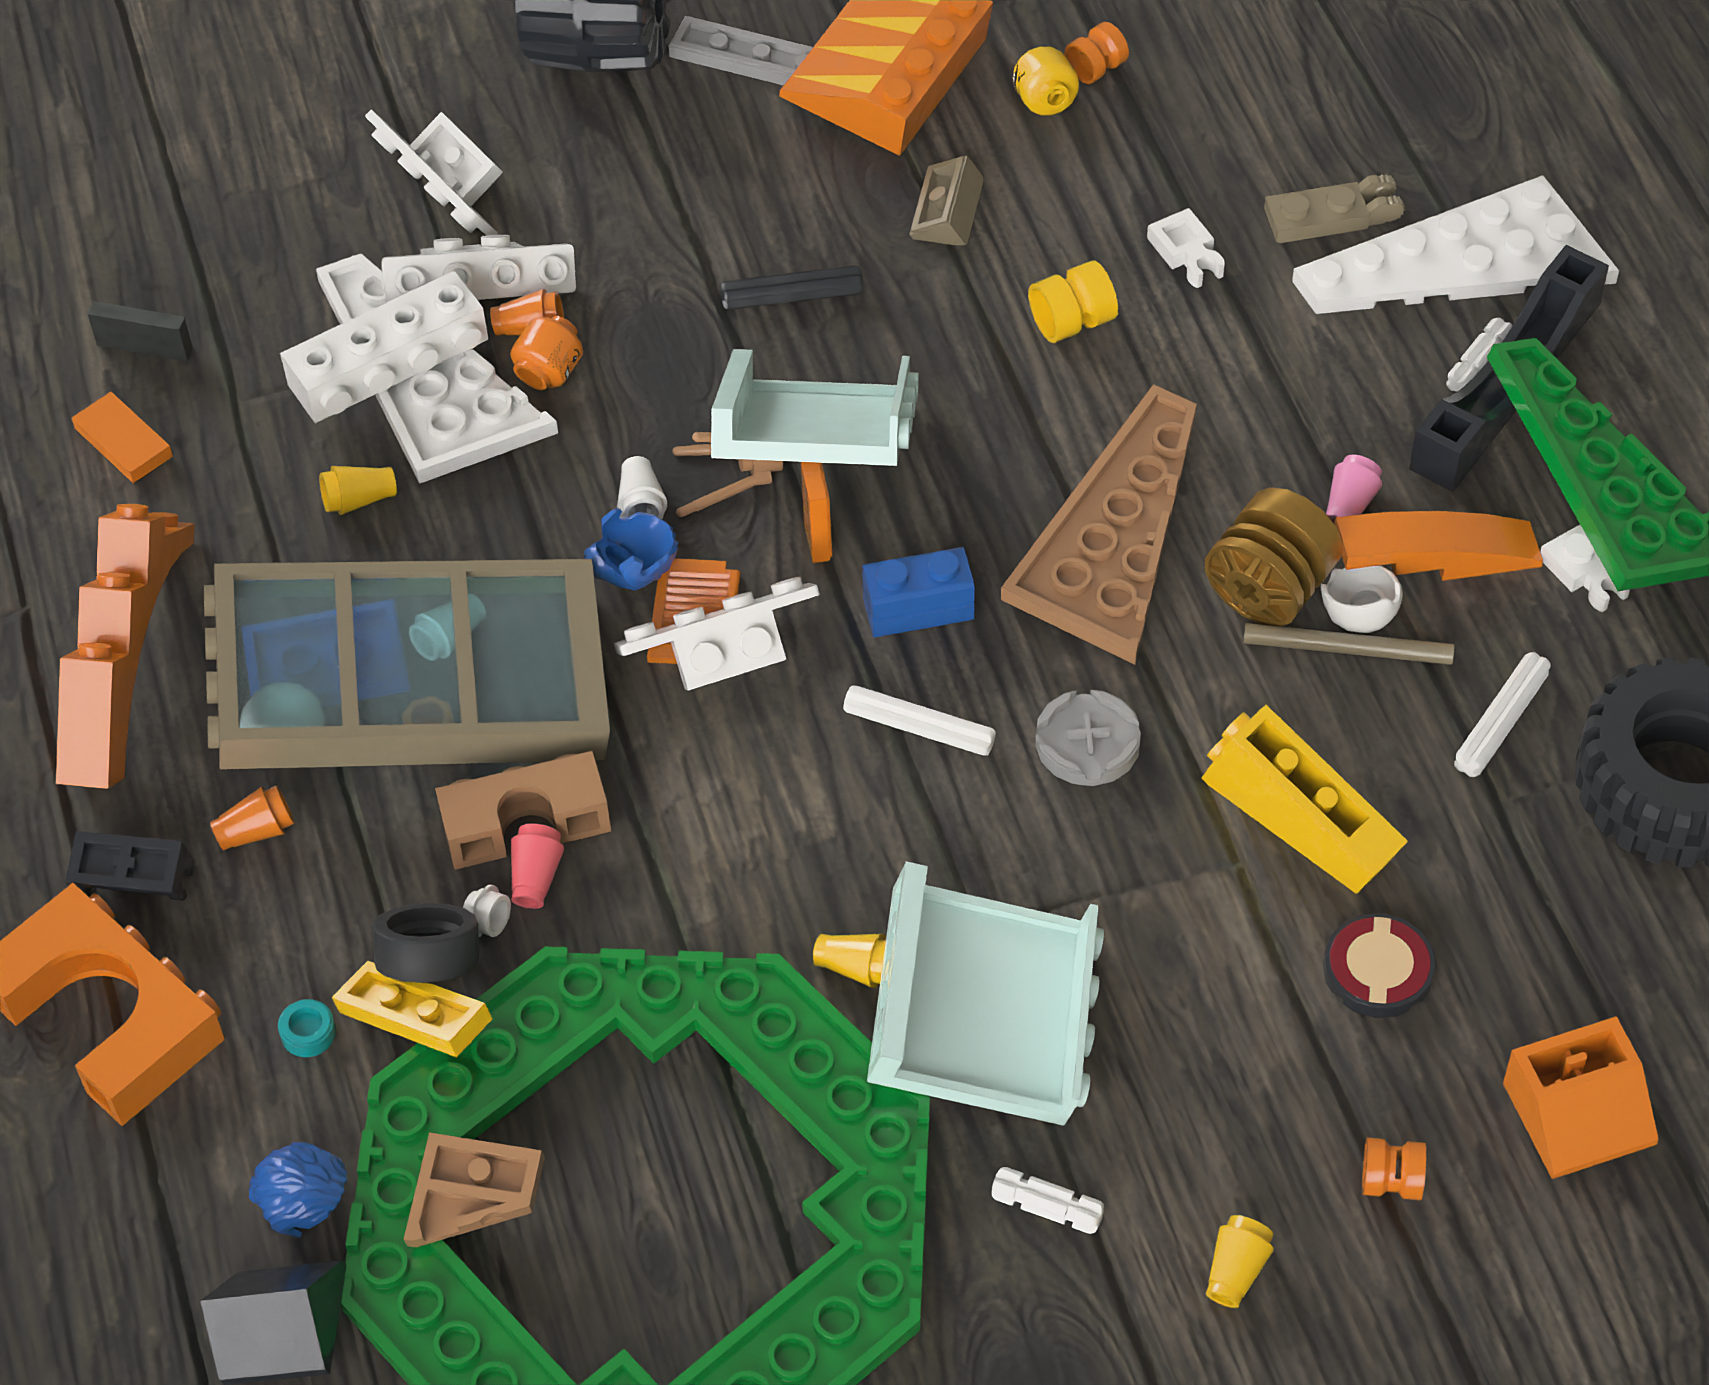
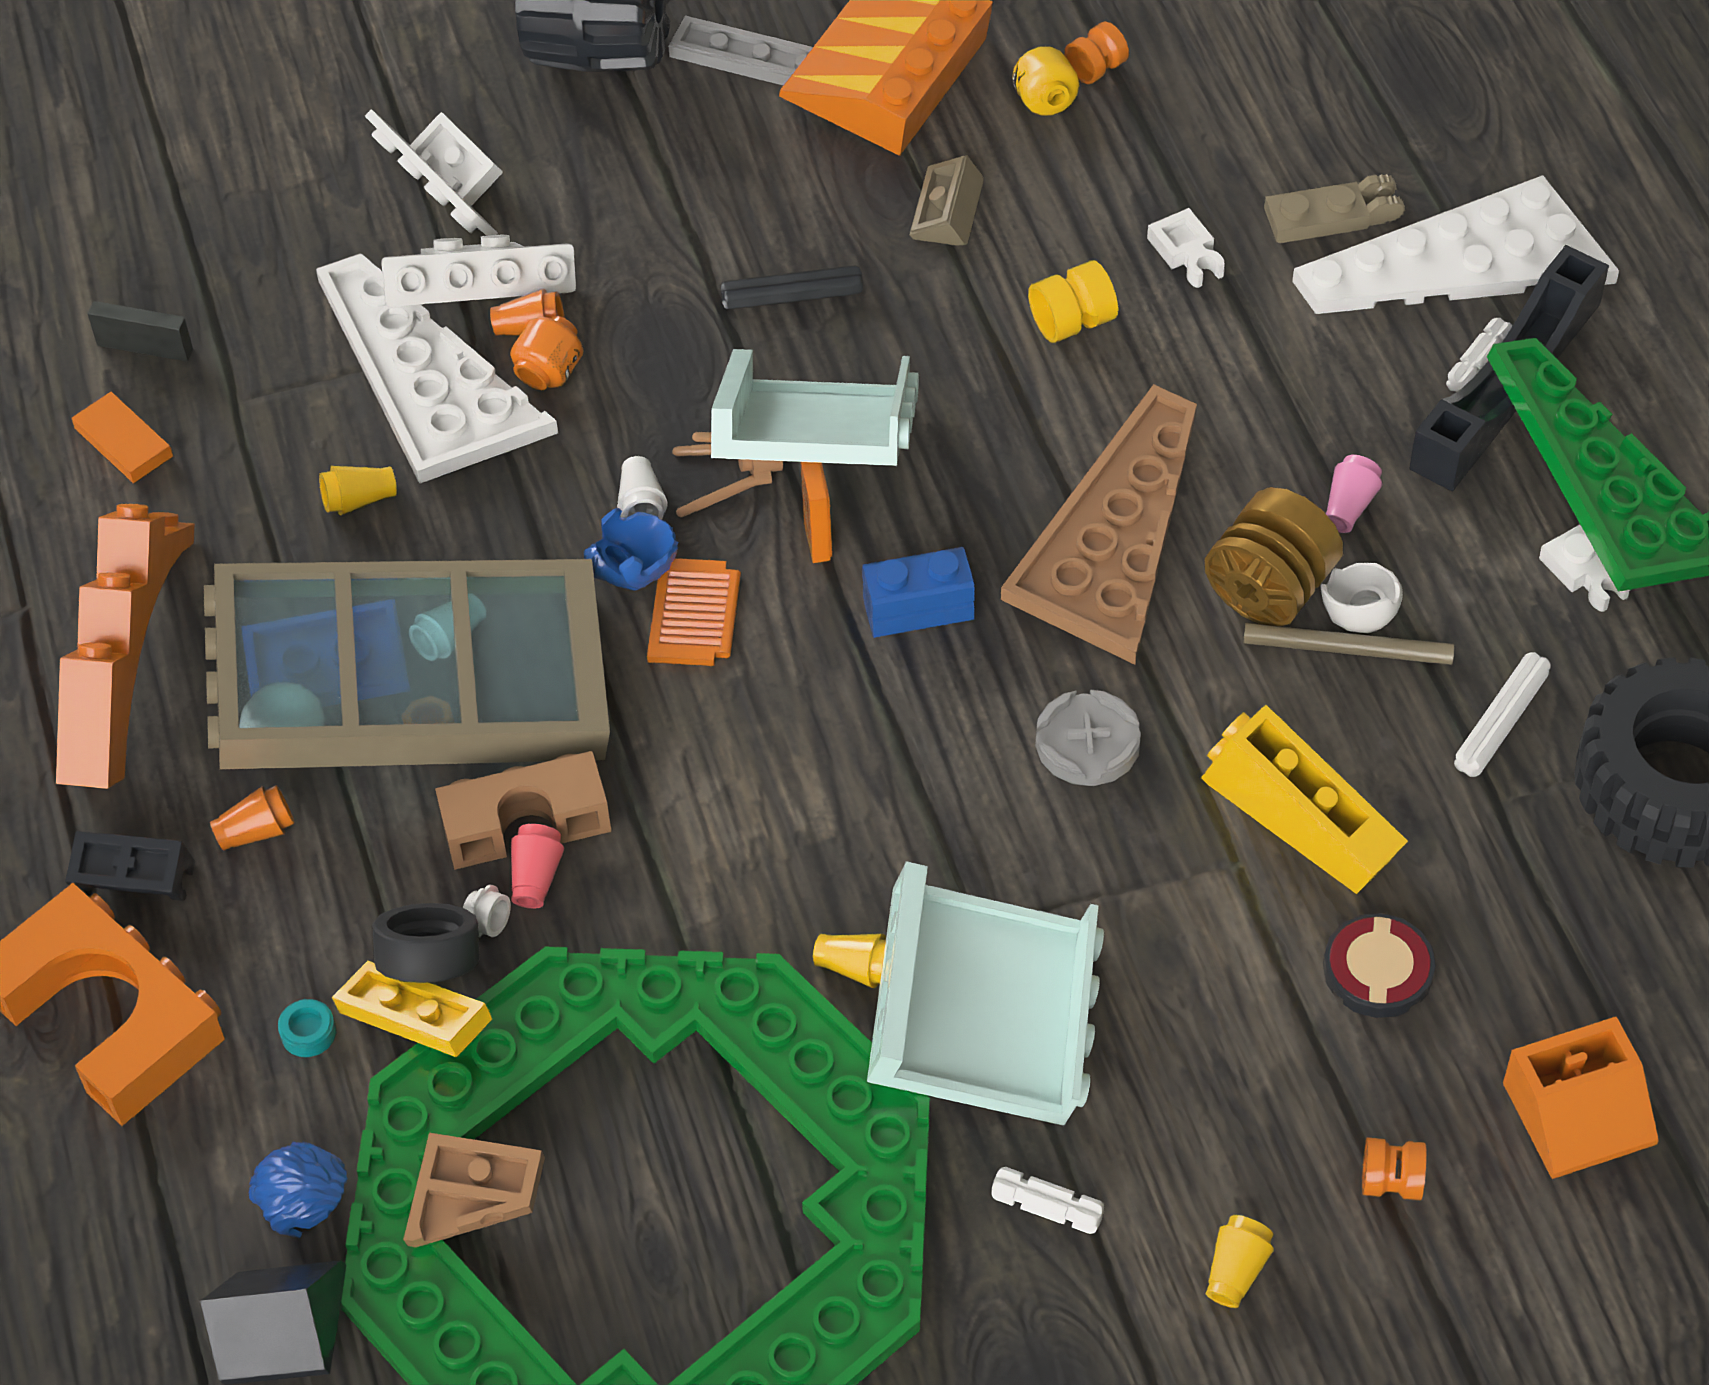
(438, 324): white brick -> none
(723, 641): white bracket -> none
(919, 720): white axle -> none
(1442, 540): orange slope -> none

